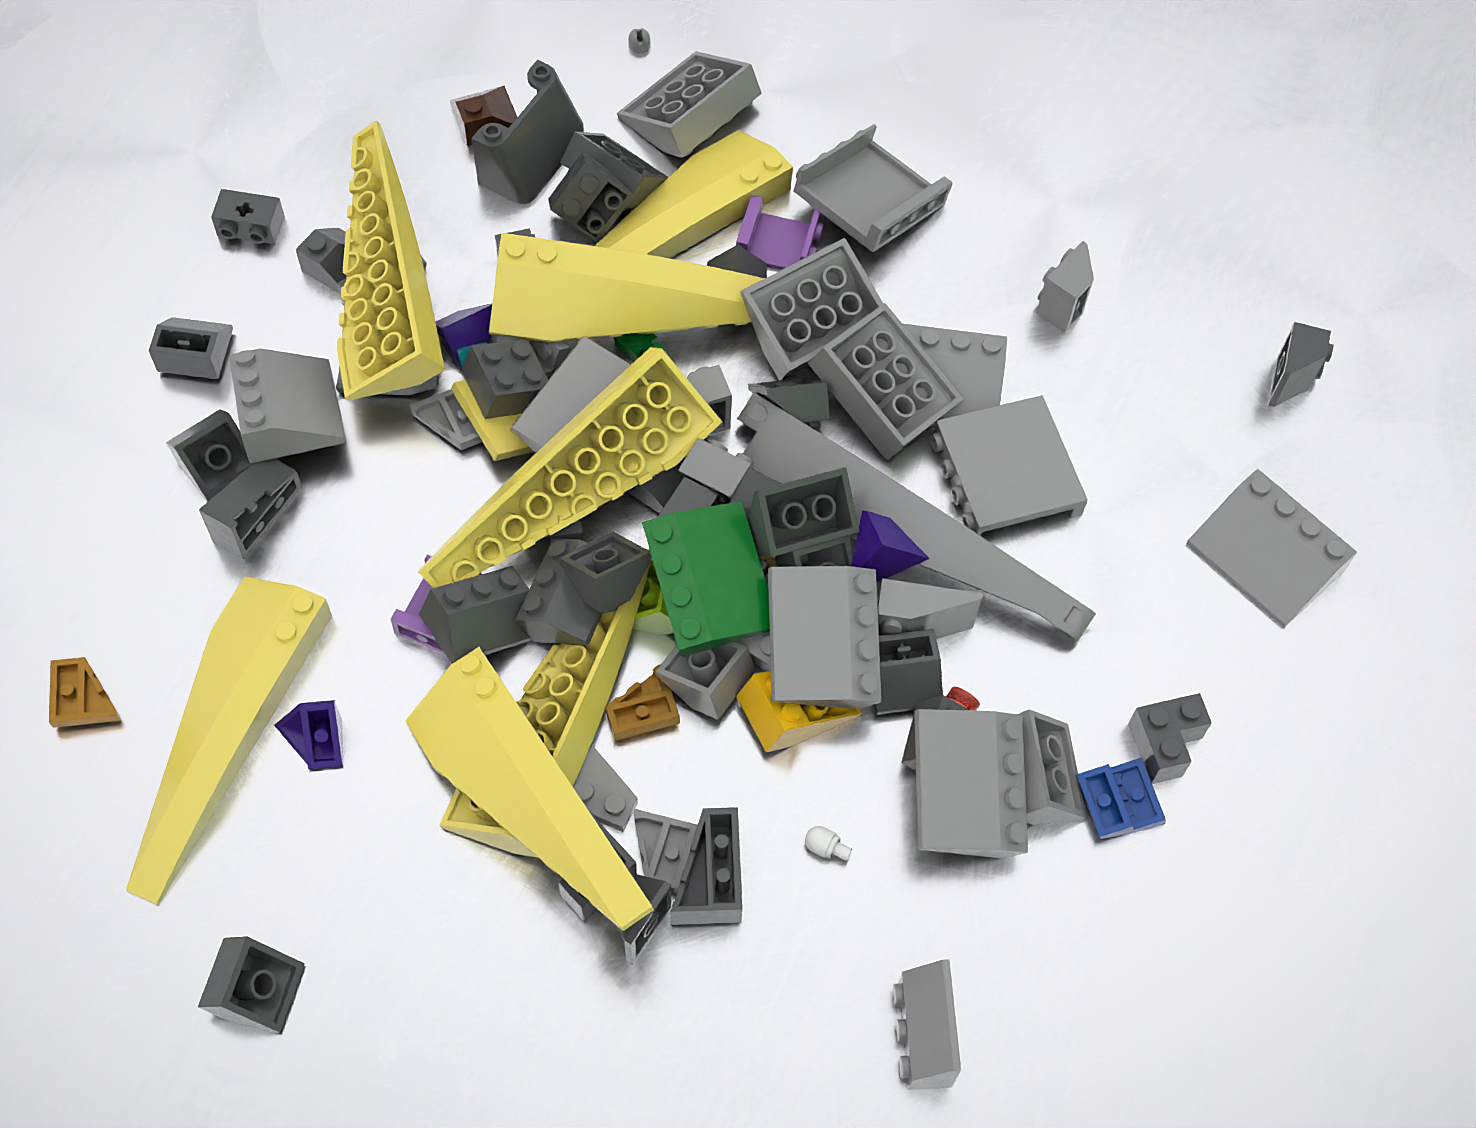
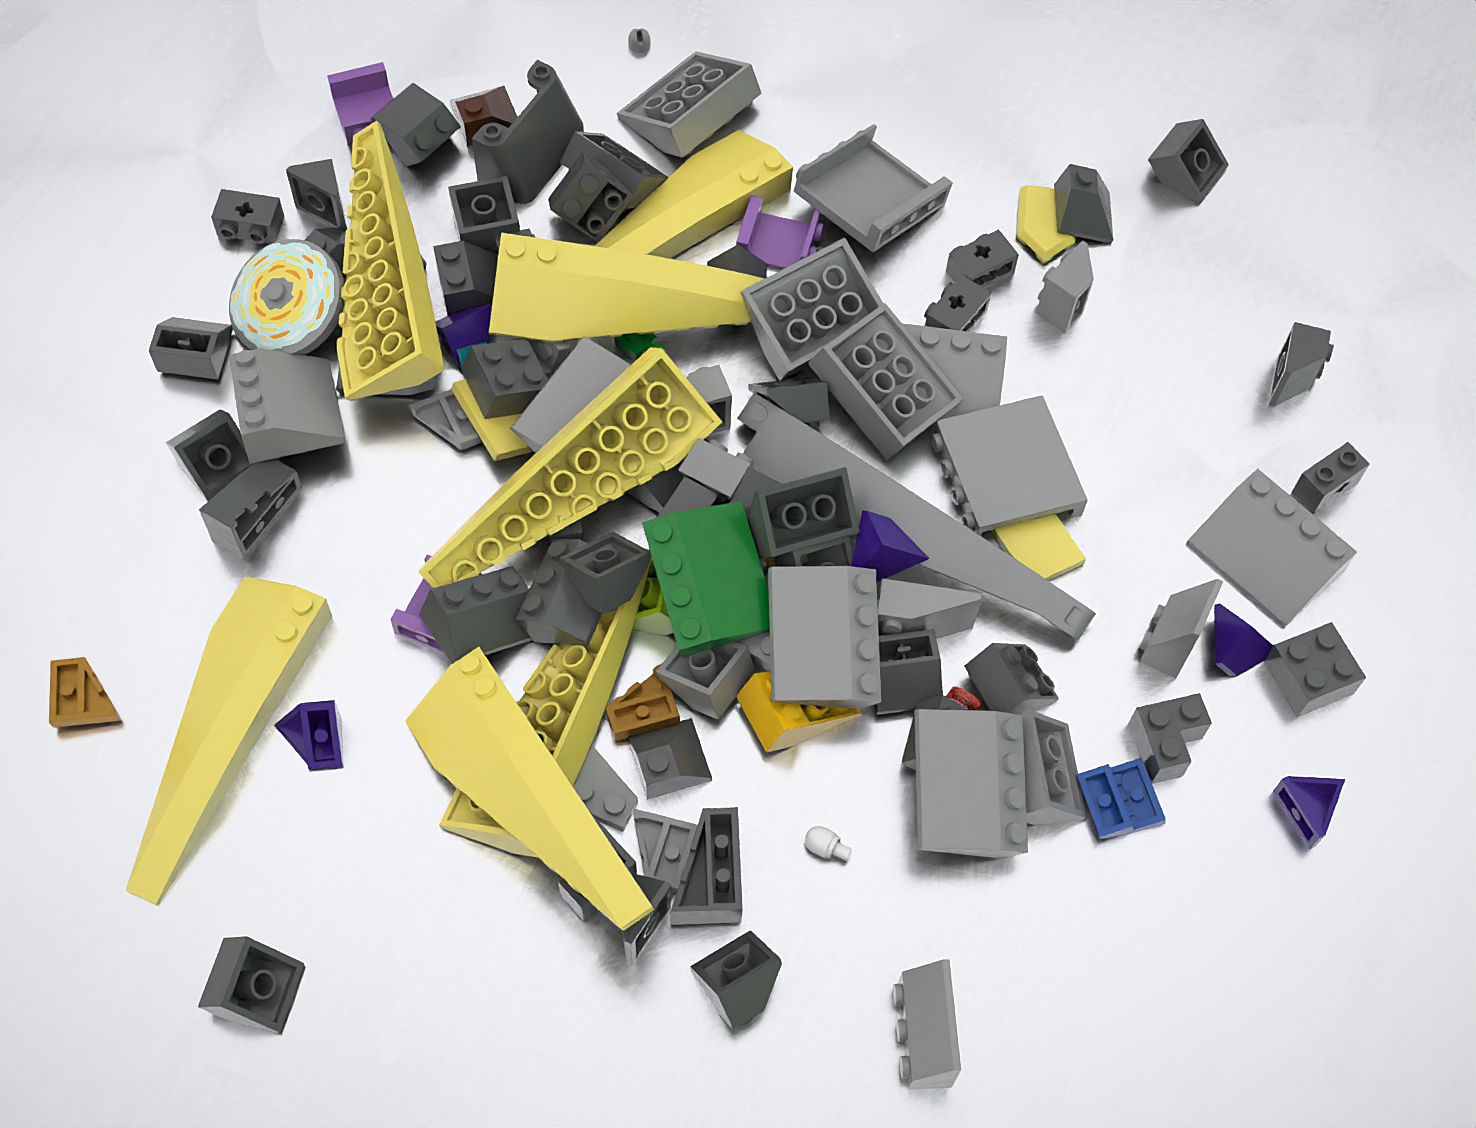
(287, 297): none -> dish
(317, 191): none -> dark grey slope
(359, 96): none -> medium lavender panel
(415, 124): none -> dark grey slope
(465, 275): none -> dark grey slope
(483, 211): none -> dark grey brick
(669, 759): none -> dark grey slope
(739, 978): none -> dark grey slope
(959, 306): none -> dark grey brick
(983, 260): none -> dark grey brick
(1011, 678): none -> dark grey slope
(1038, 223): none -> light yellow tile
(1041, 546): none -> light yellow tile
(1083, 204): none -> dark grey slope
(1178, 627): none -> light grey slope
(1189, 159): none -> dark grey slope
(1237, 642): none -> dark purple slope
(1309, 804): none -> dark purple slope
(1314, 669): none -> dark grey brick
(1330, 477): none -> dark grey brick

